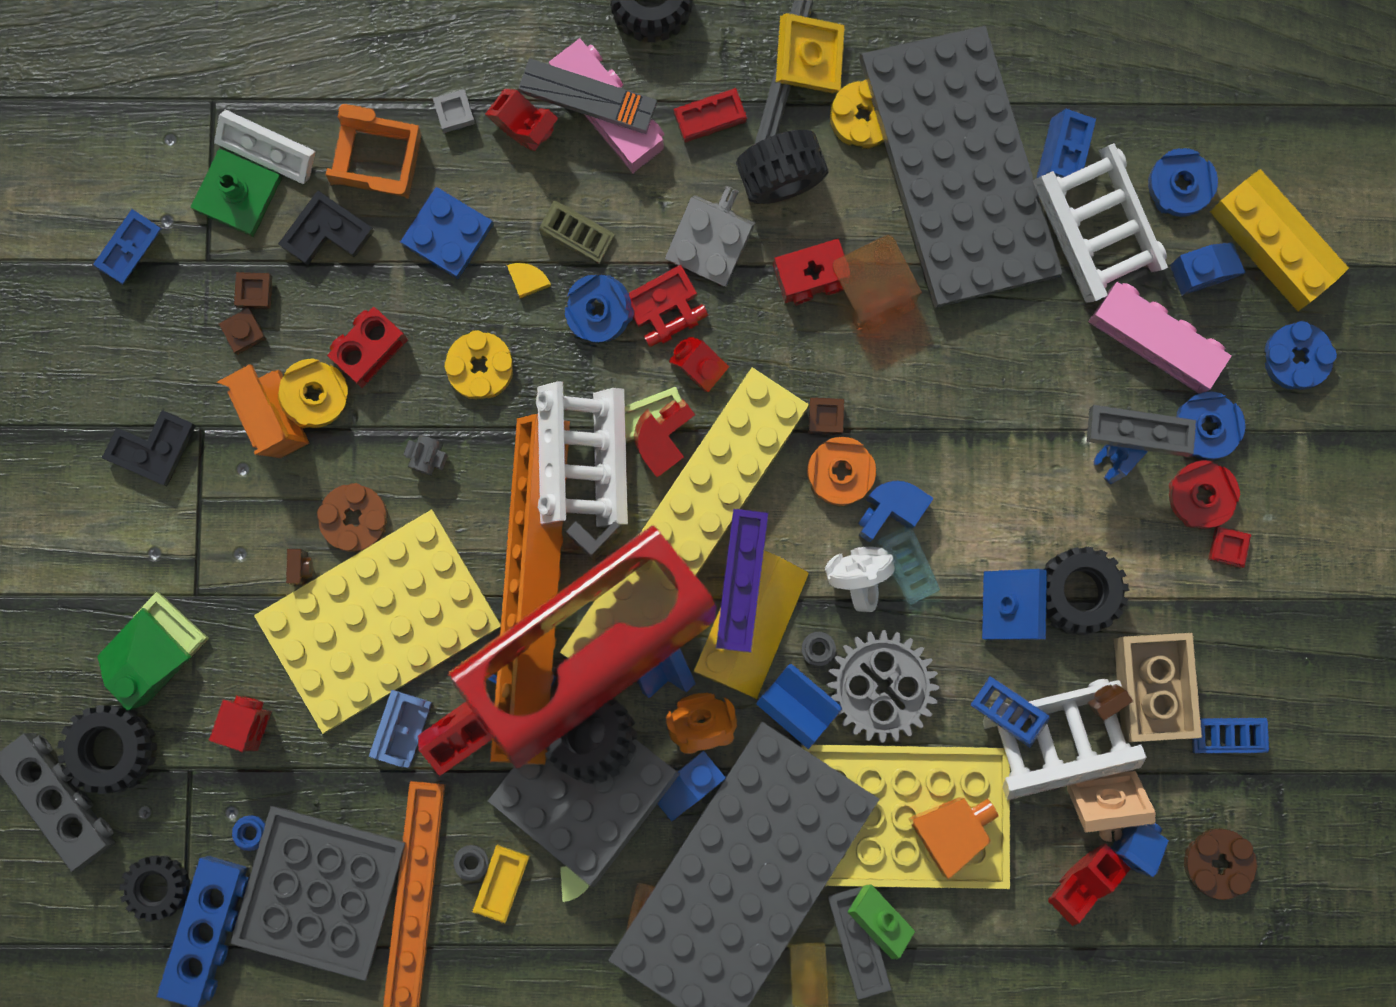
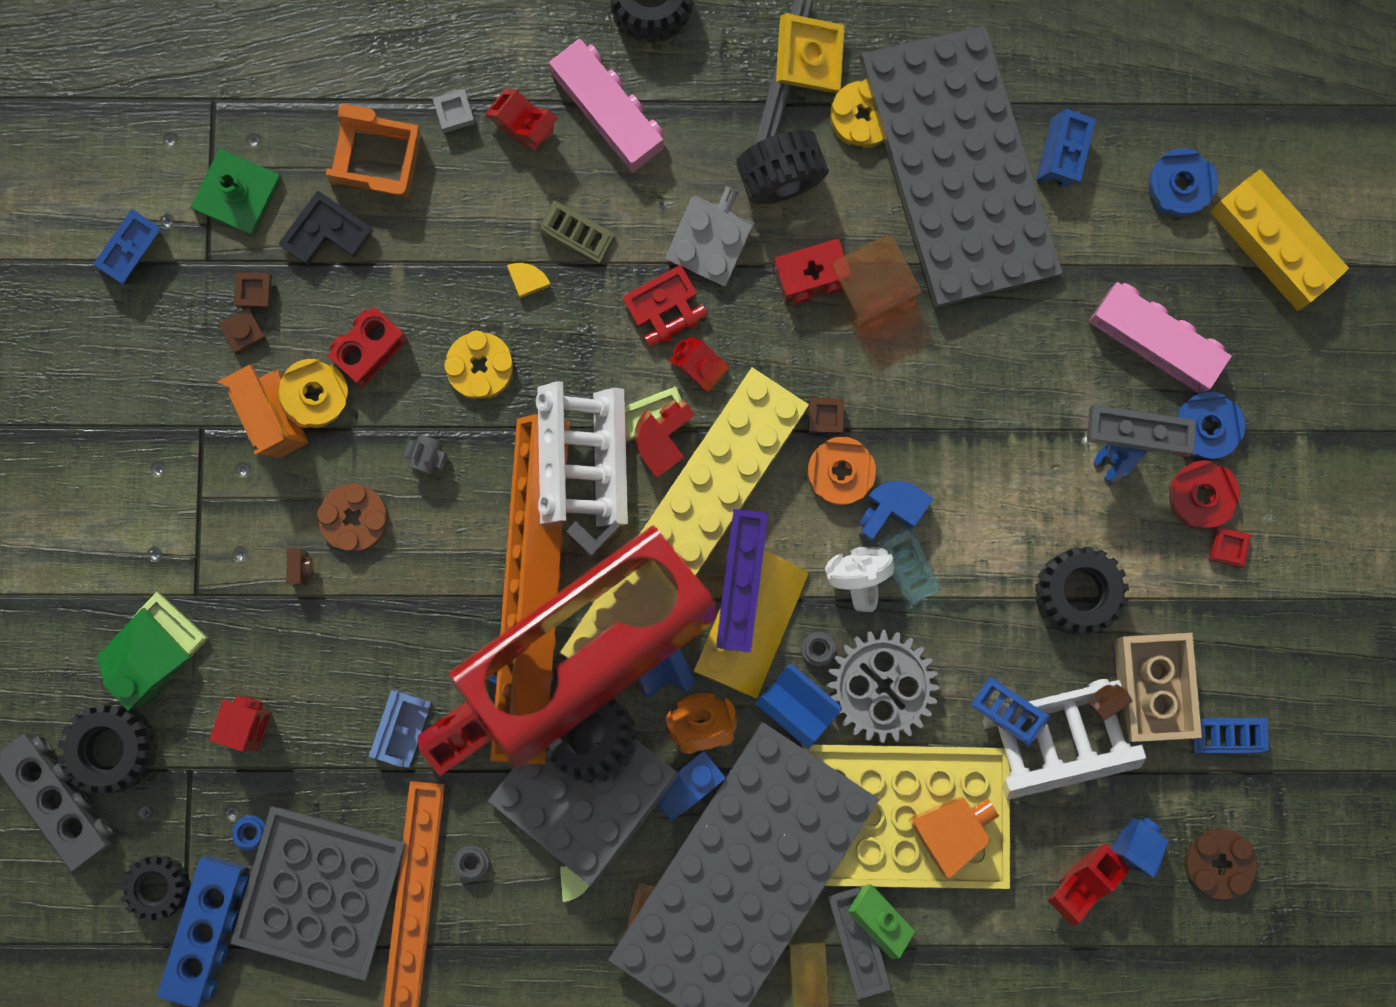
(157, 455): black plate -> none
(264, 146): white plate -> none
(377, 621): light yellow plate -> none
(447, 232): blue plate -> none
(501, 884): yellow tile -> none
(587, 96): dark grey tile -> none
(616, 311): blue plate -> none
(710, 115): red plate -> none
(1014, 604): blue plate -> none
(1066, 222): white fence -> none
(1112, 804): light nougat tile -> none
(1206, 267): blue slope -> none
(1318, 351): blue plate -> none

